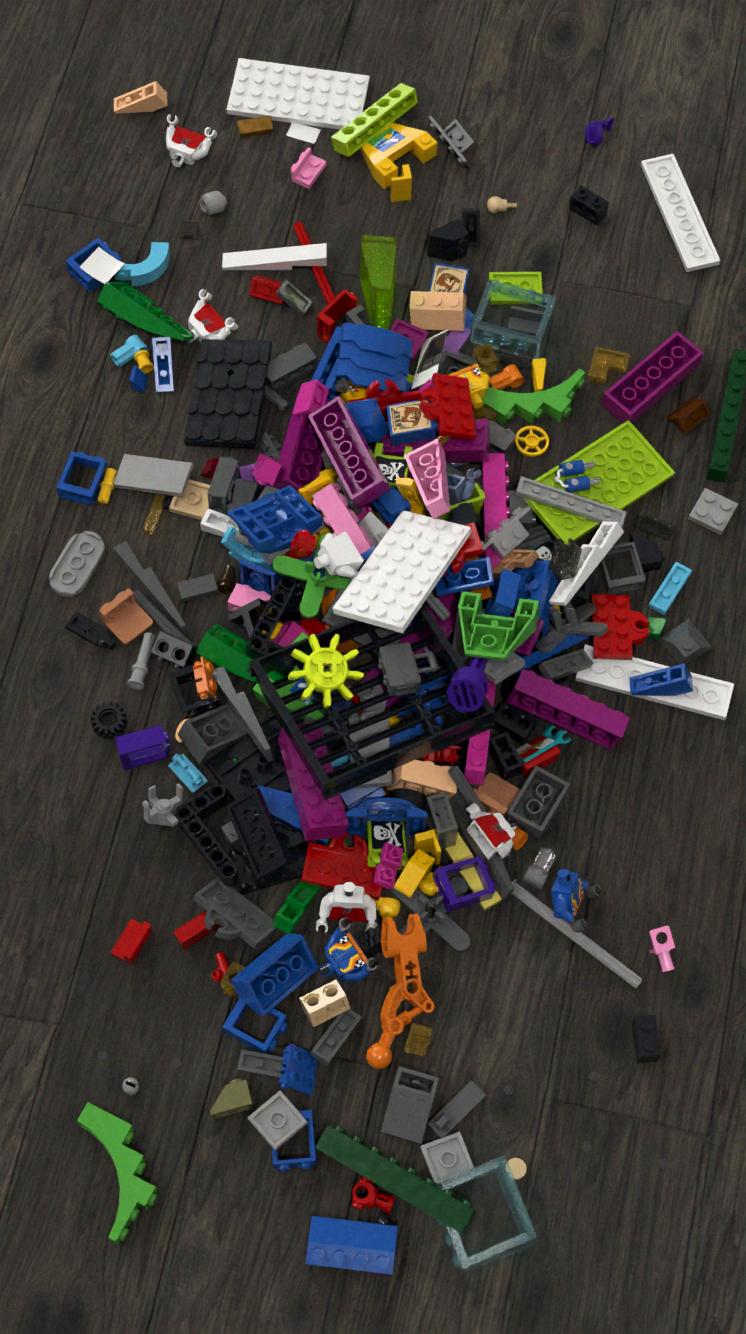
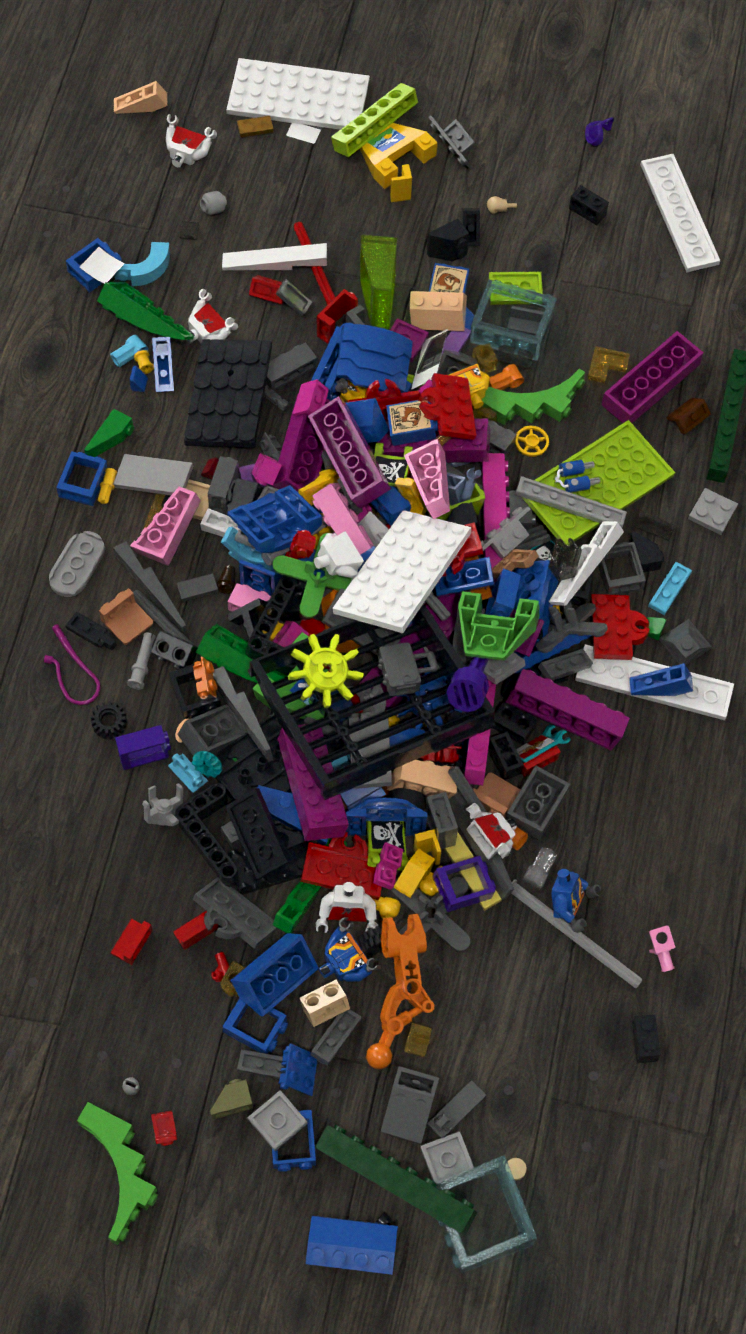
(49, 659): none -> magenta piece
(111, 433): none -> green slope
(164, 1128): none -> red bracket
(168, 527): none -> bright pink wedge
(210, 760): none -> teal gear
(307, 169): bright pink bracket -> none
(374, 1197): red connector -> none
(538, 372): yellow slope -> none

